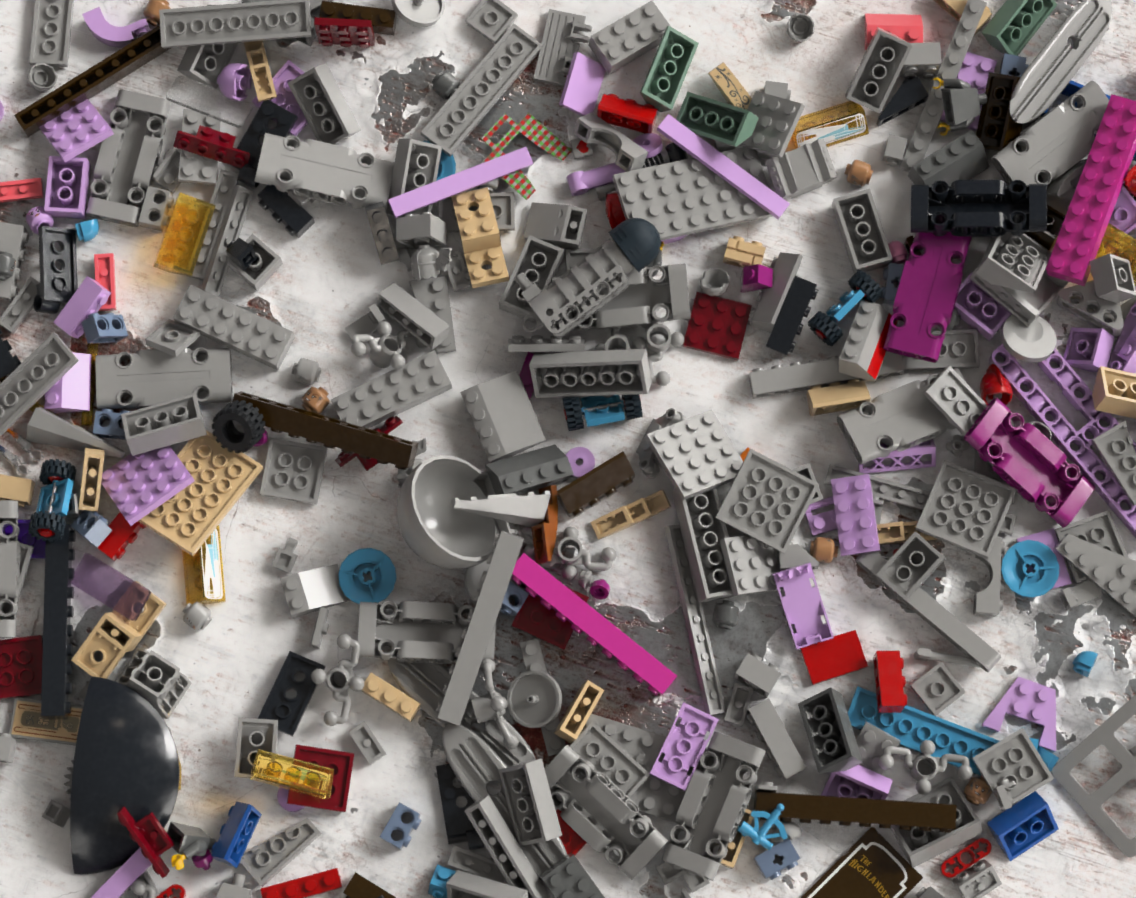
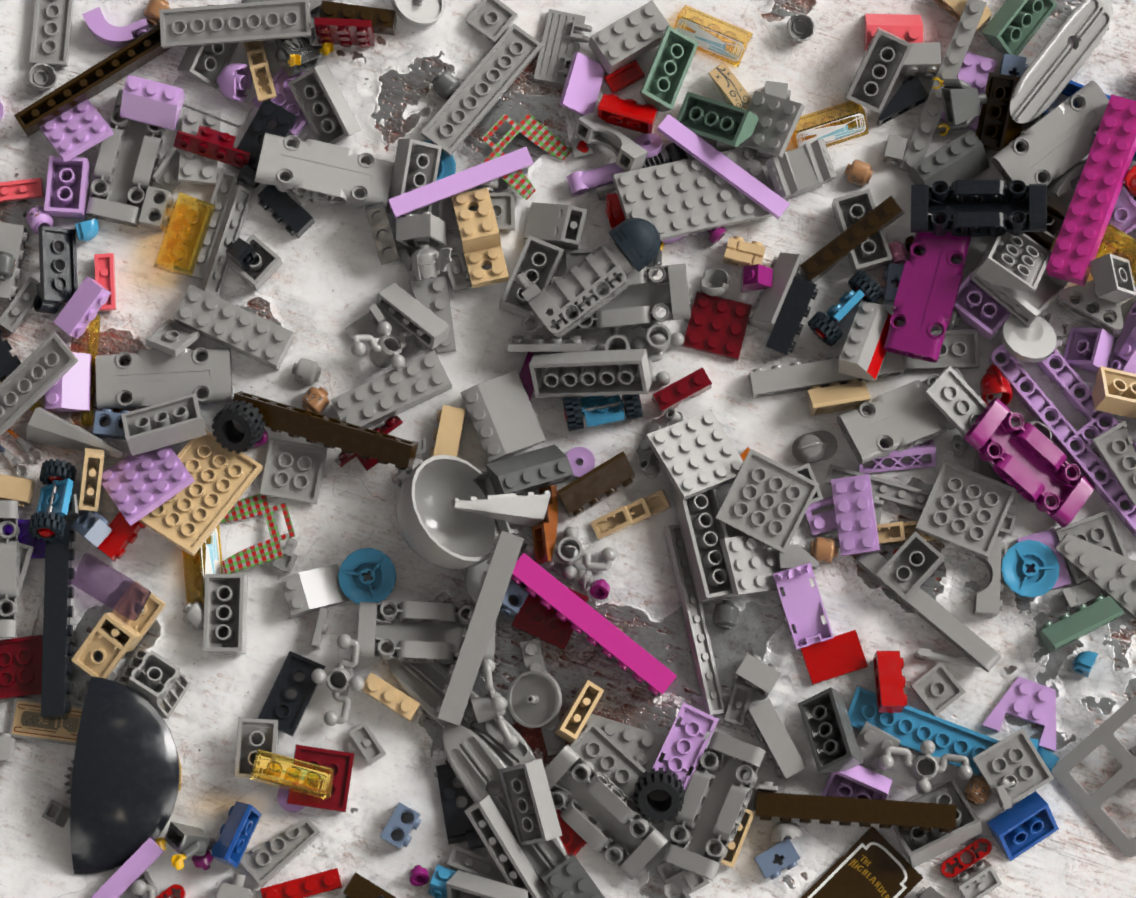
(104, 328): sand blue brick -> none
(150, 837): dark red bracket -> none
(151, 102): none -> lavender slope
(225, 613): none -> light grey slope
(263, 551): none -> piece
(299, 56): none -> dark grey torso
(418, 876): none -> magenta tile
(449, 432): none -> tan brick
(624, 77): none -> red tile
(659, 809): none -> black tyre
(674, 394): none -> dark red arch
(714, 35): none -> clear yellow slope
(716, 234): none -> magenta tile
(759, 836): dark azure piece -> none
(814, 447): none -> light grey piece
(837, 249): none -> dark brown arch
(1080, 623): none -> sand green slope

